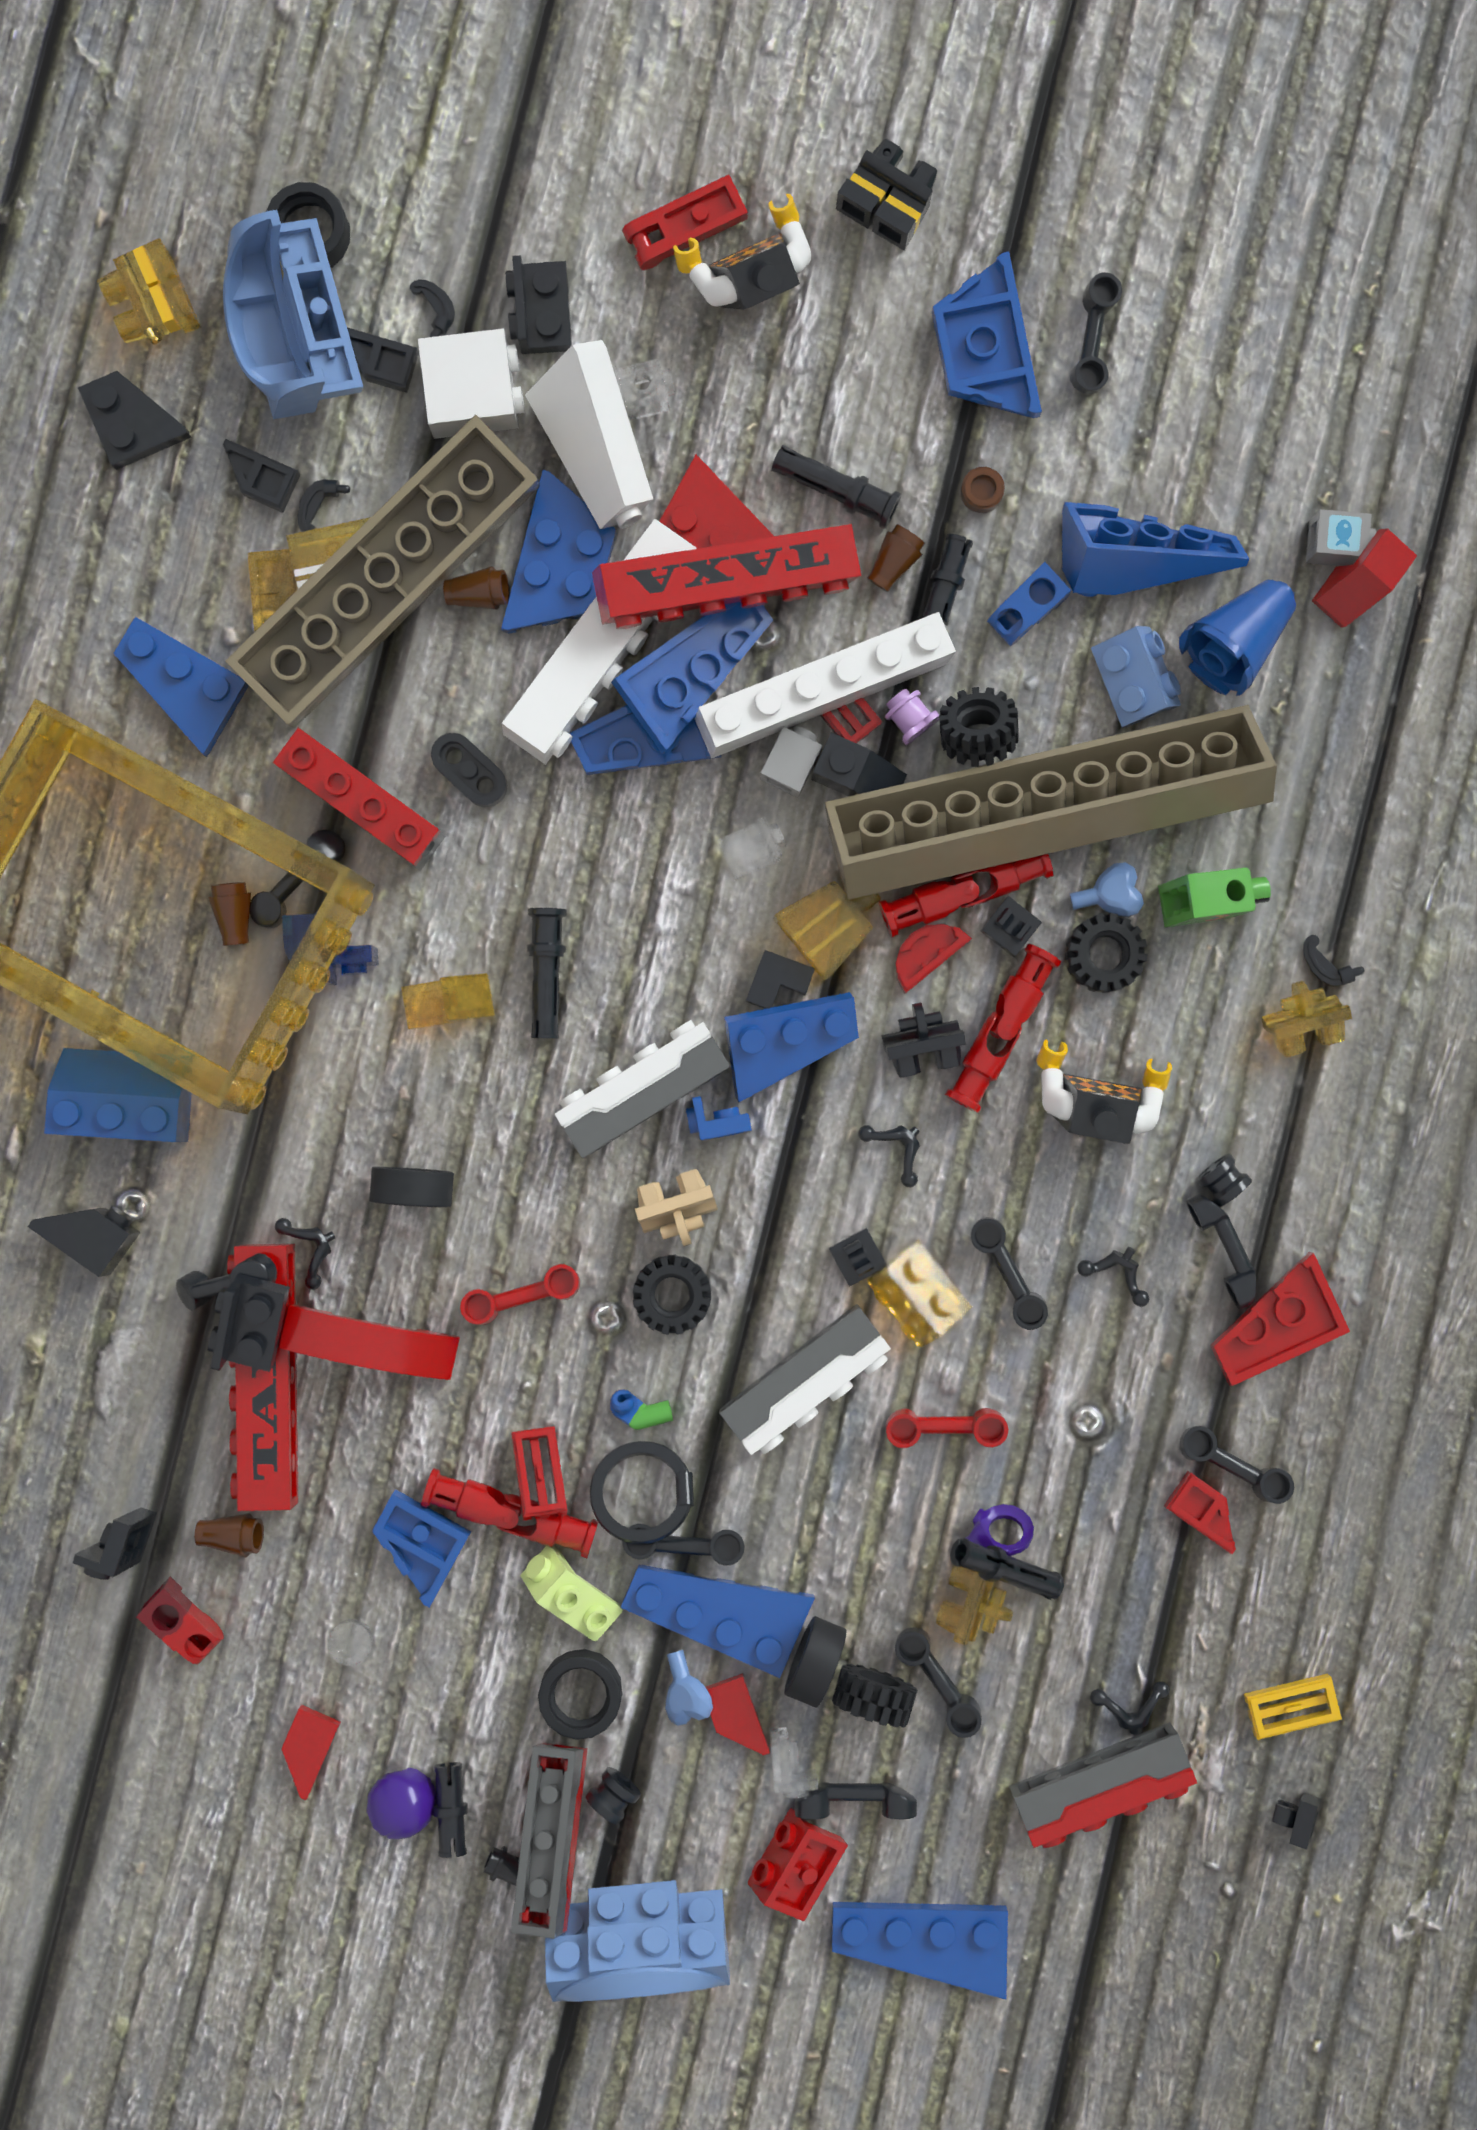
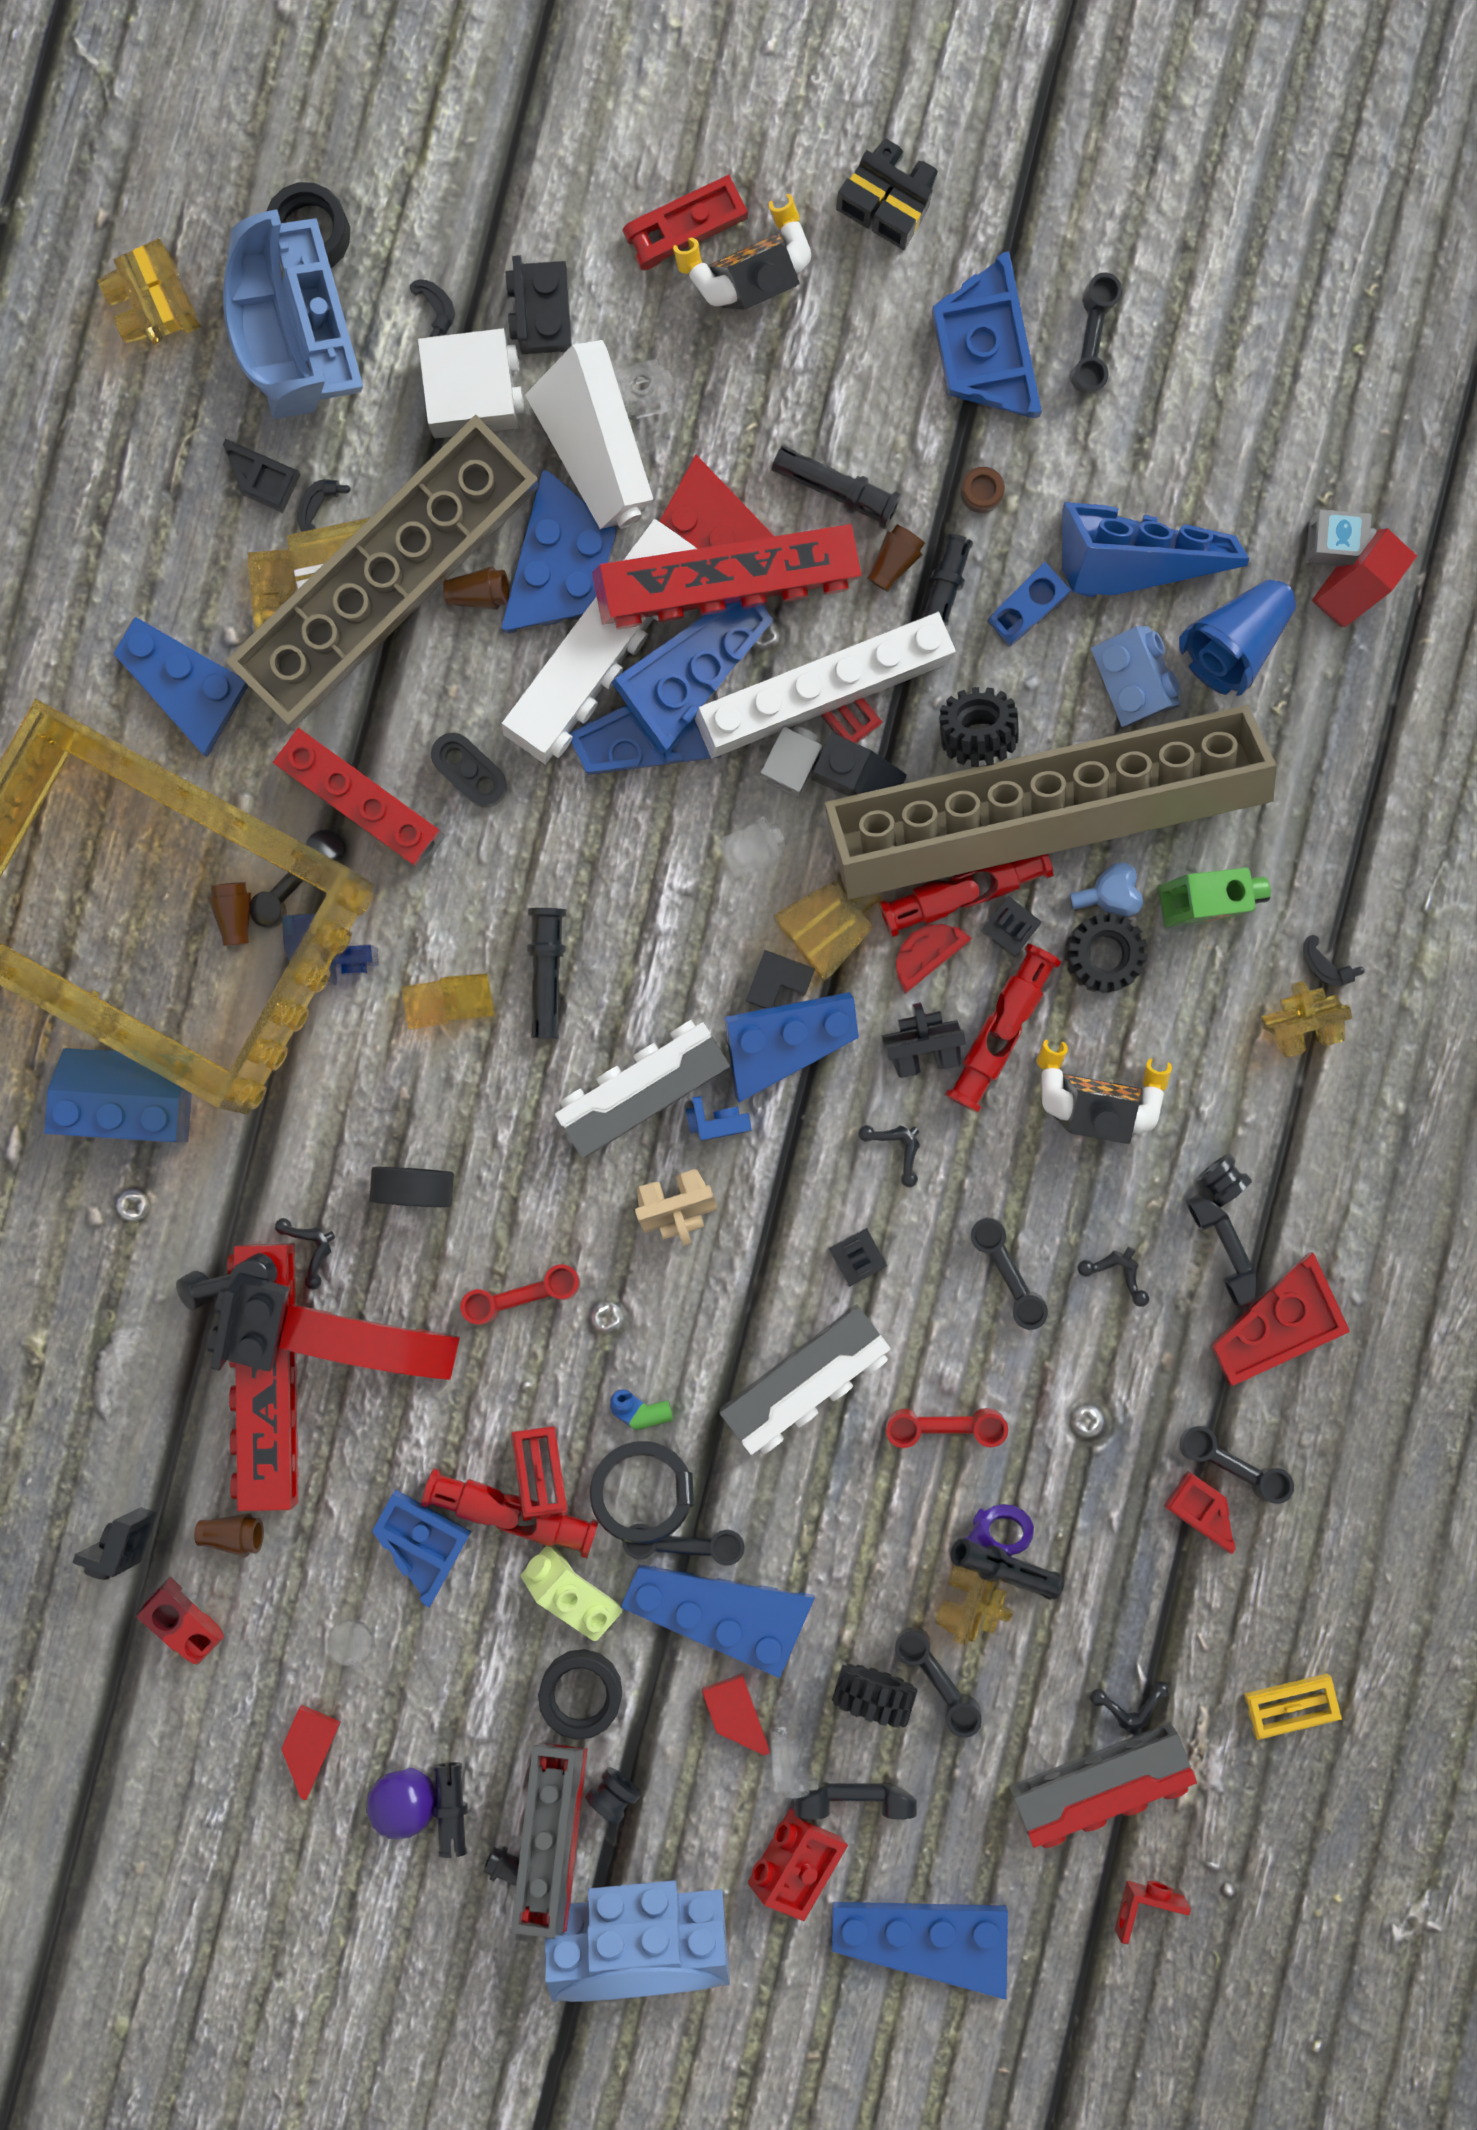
(90, 1237): black slope -> none
(129, 420): black wing -> none
(384, 360): black tile -> none
(672, 1321): black tyre -> none
(686, 1695): medium blue rock -> none
(815, 1662): black tyre -> none
(910, 715): lavender brick -> none
(919, 1295): clear yellow bracket -> none
(1152, 1894): none -> red bracket
(1300, 1818): black tile -> none

